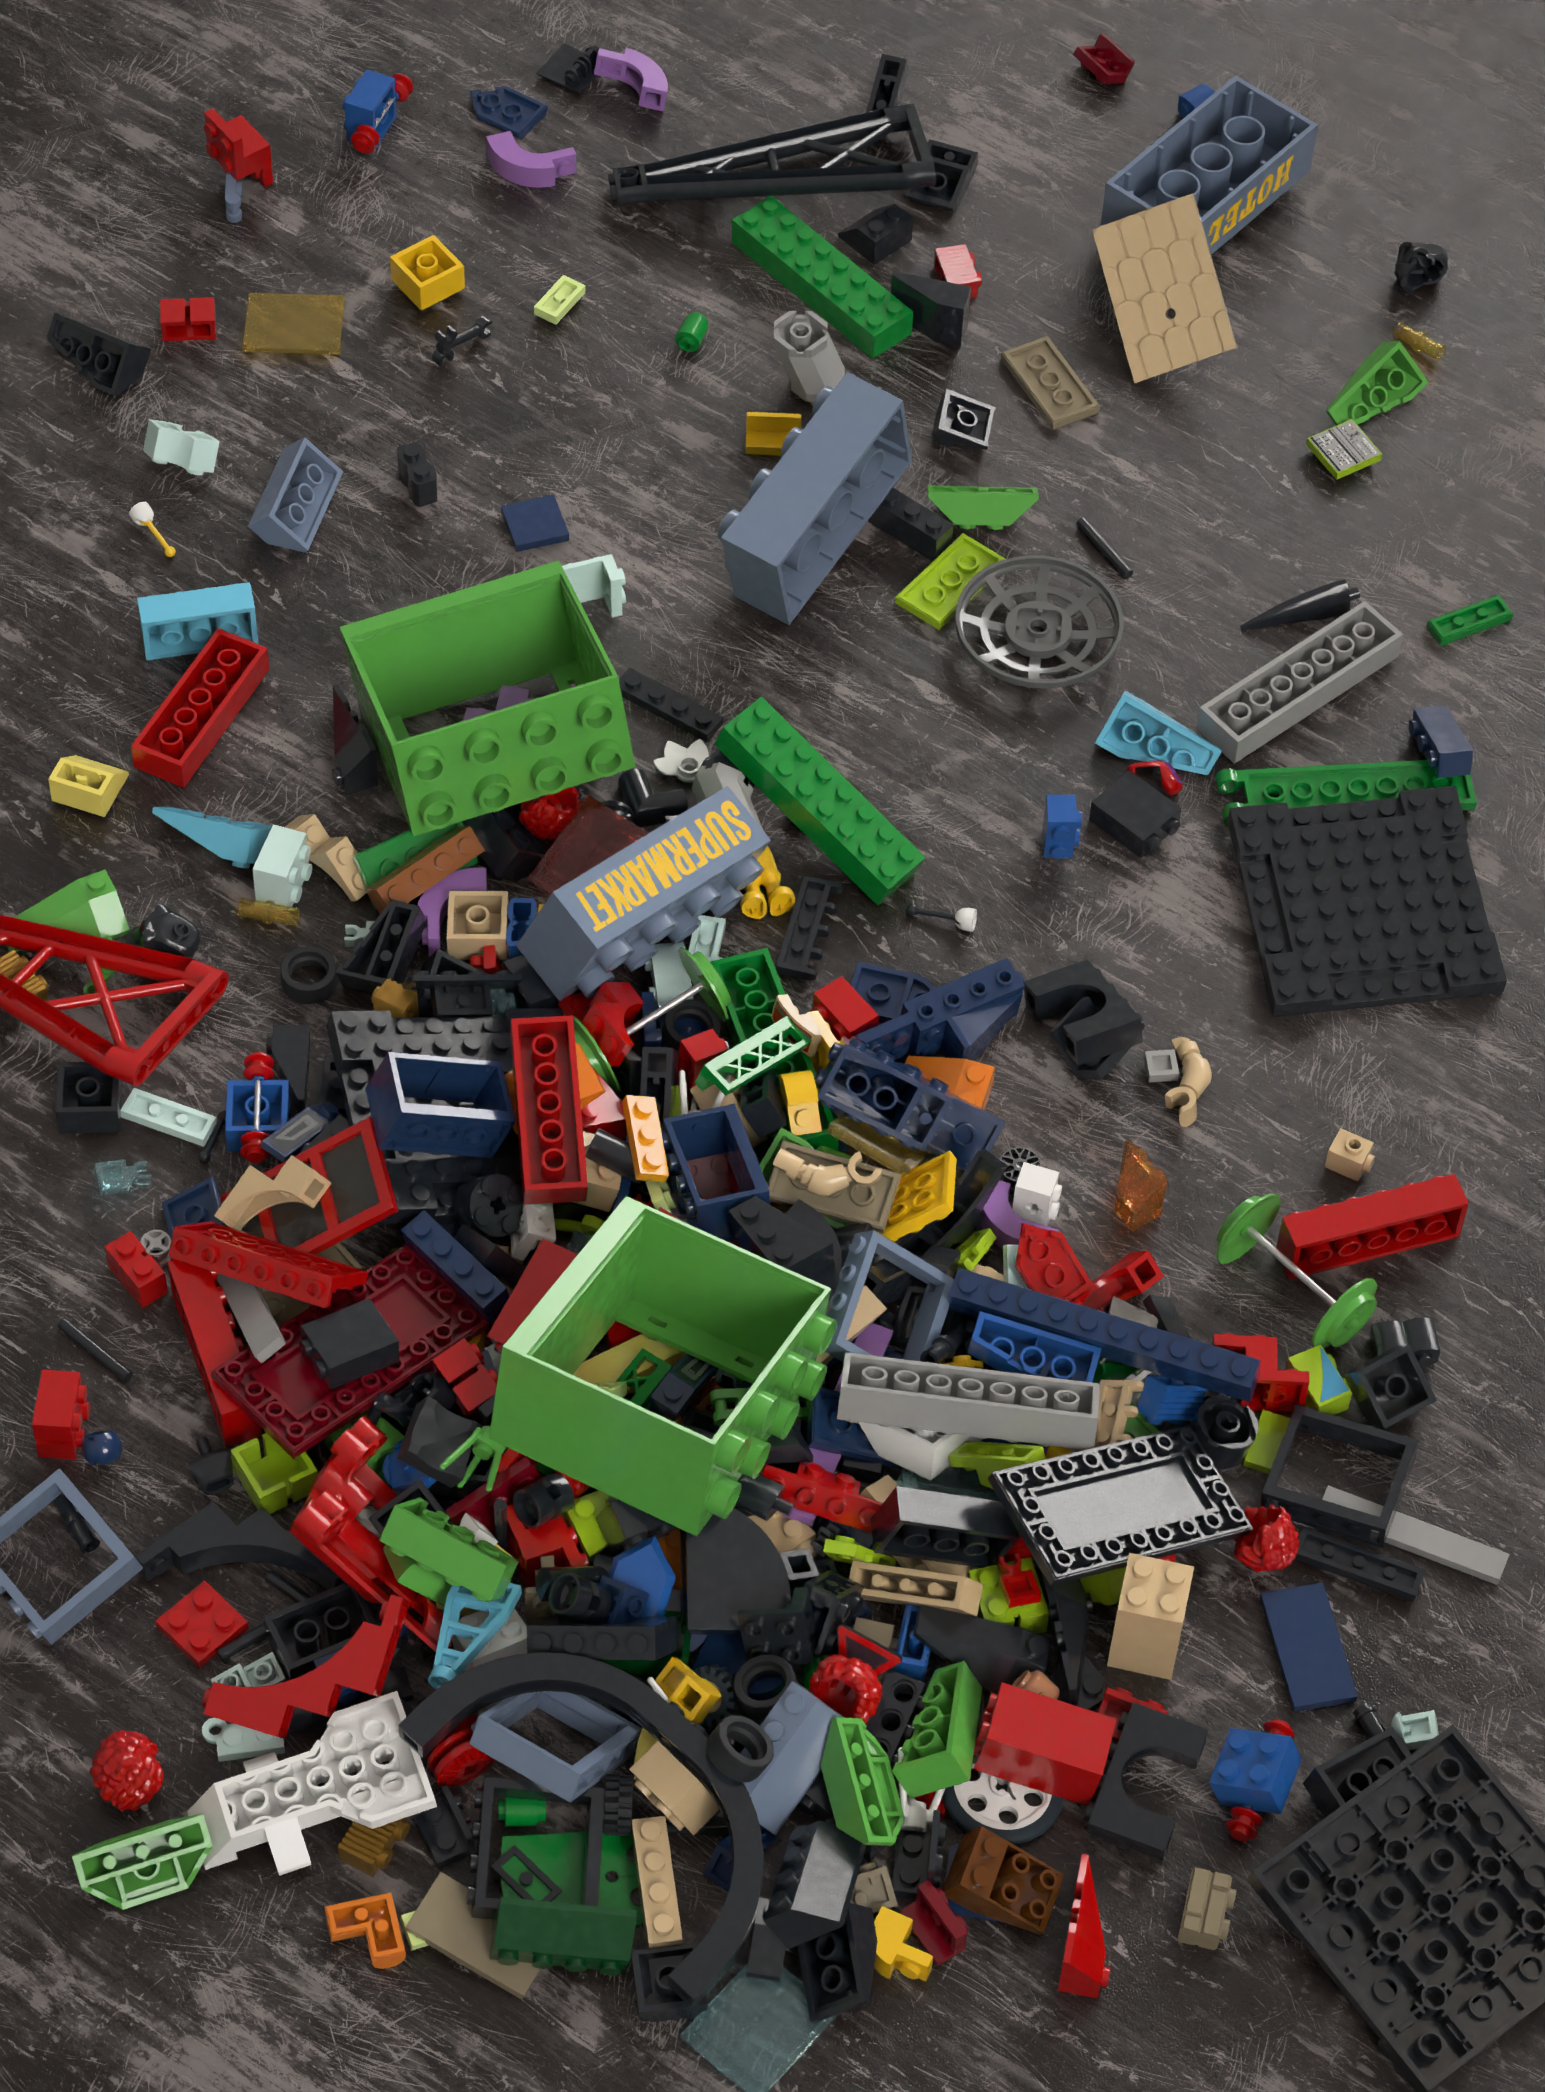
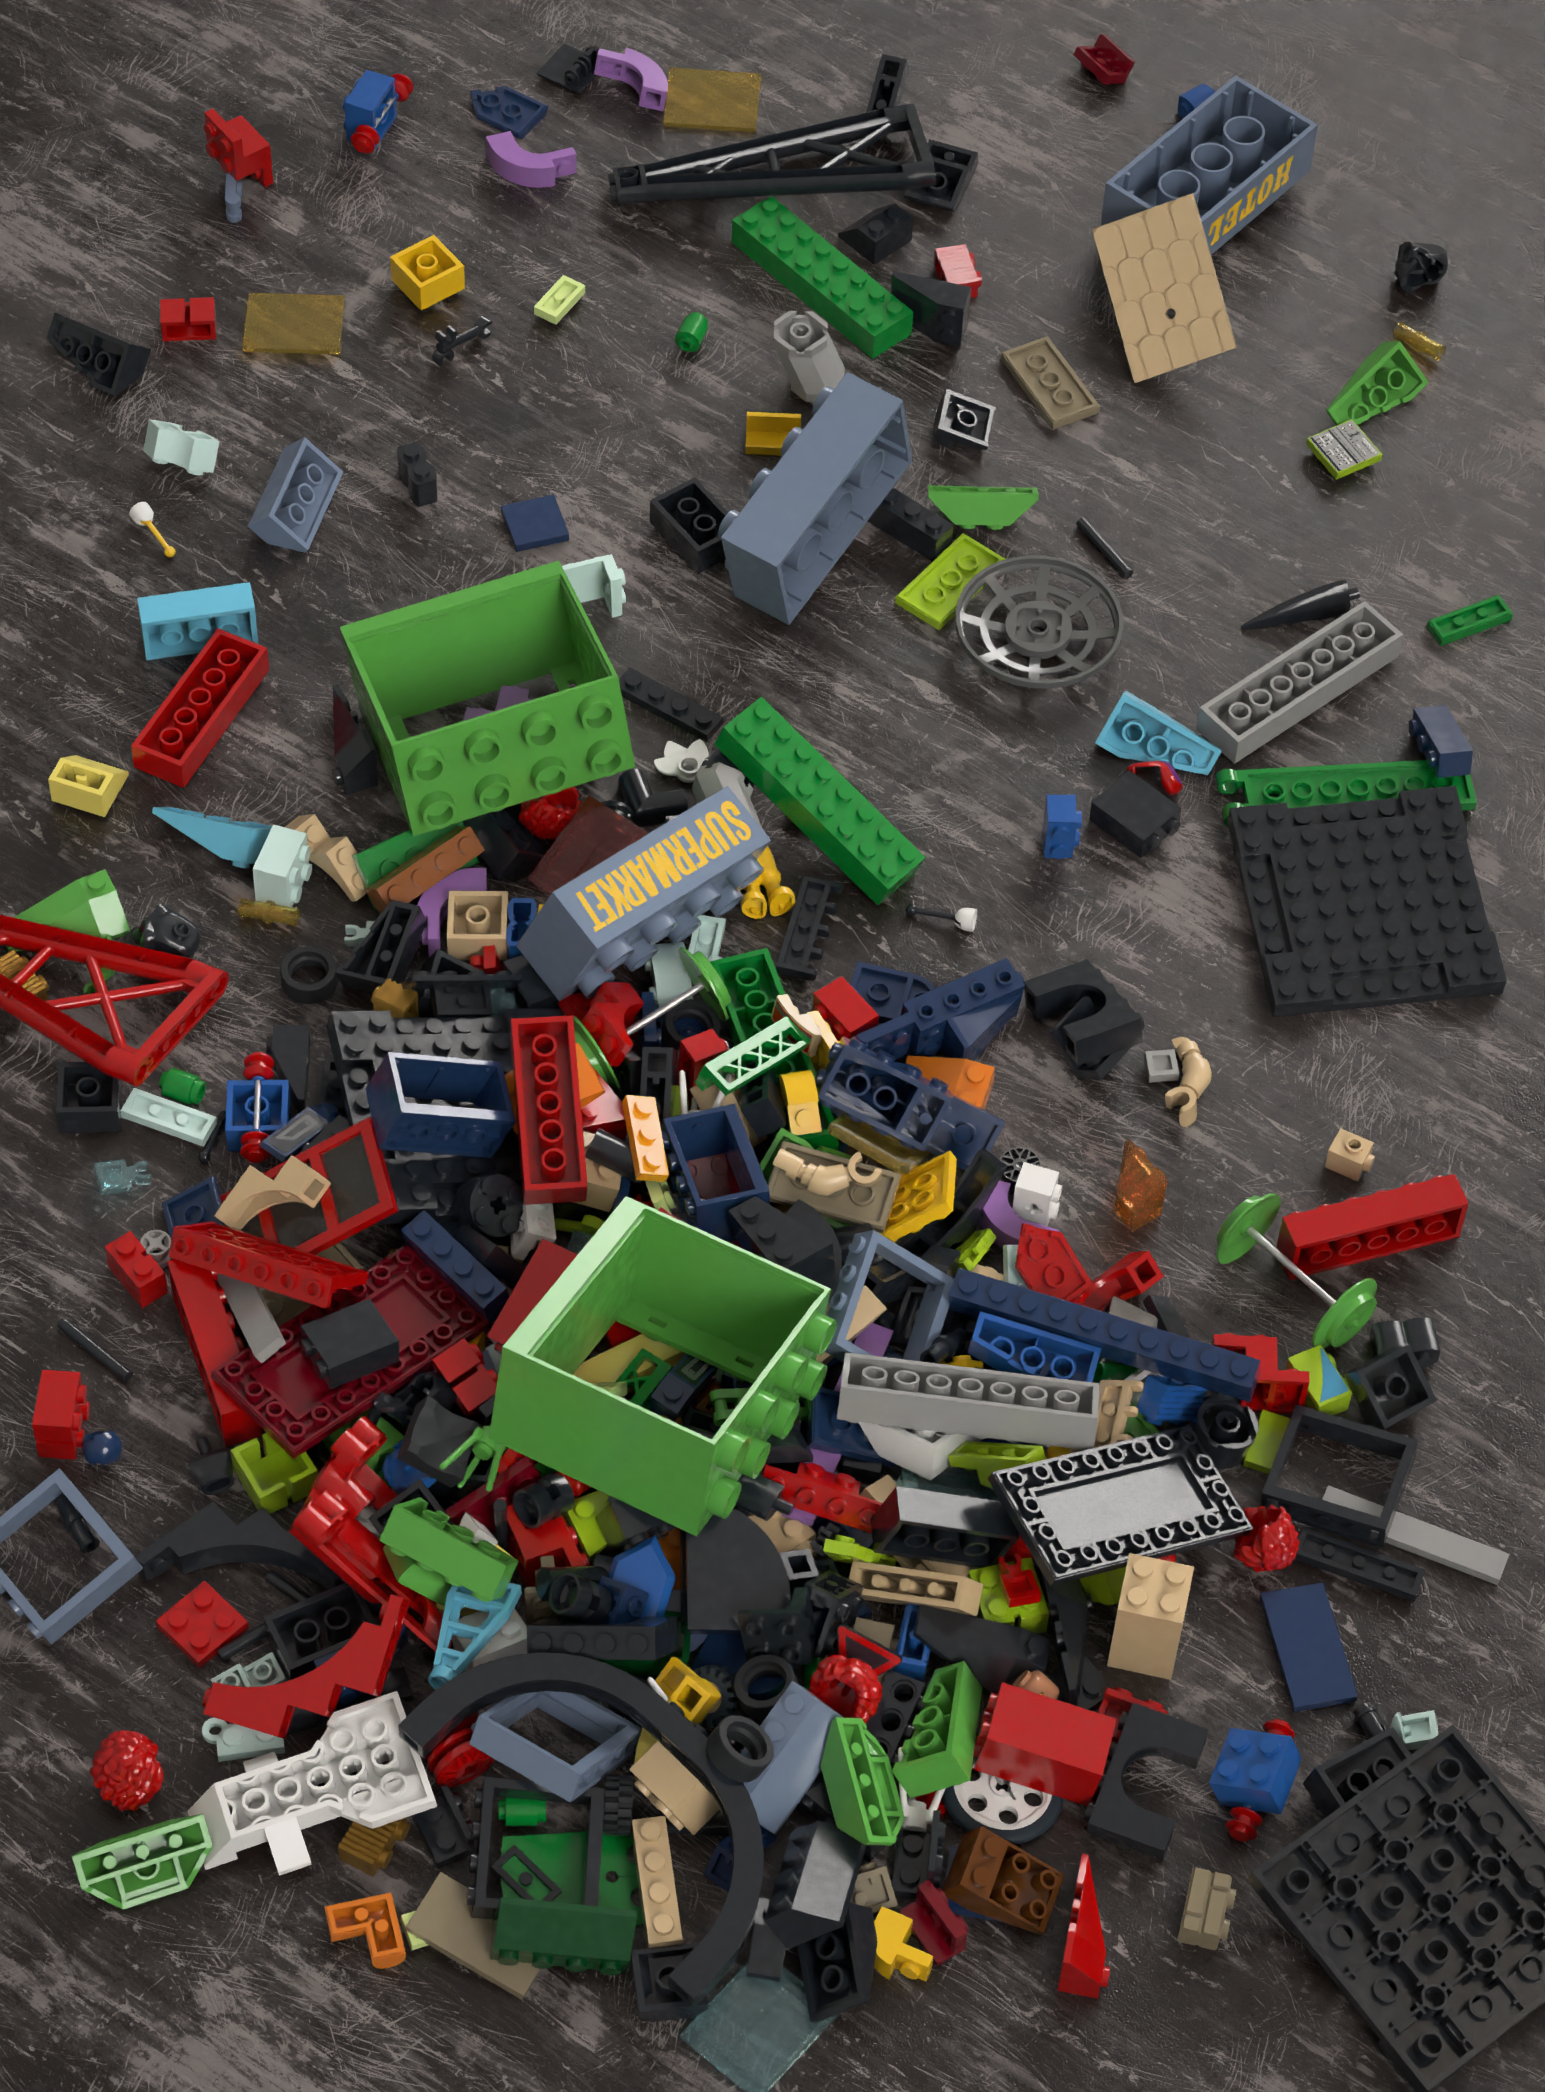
(182, 1086): none -> green brick
(690, 523): none -> black brick
(712, 99): none -> clear yellow piece

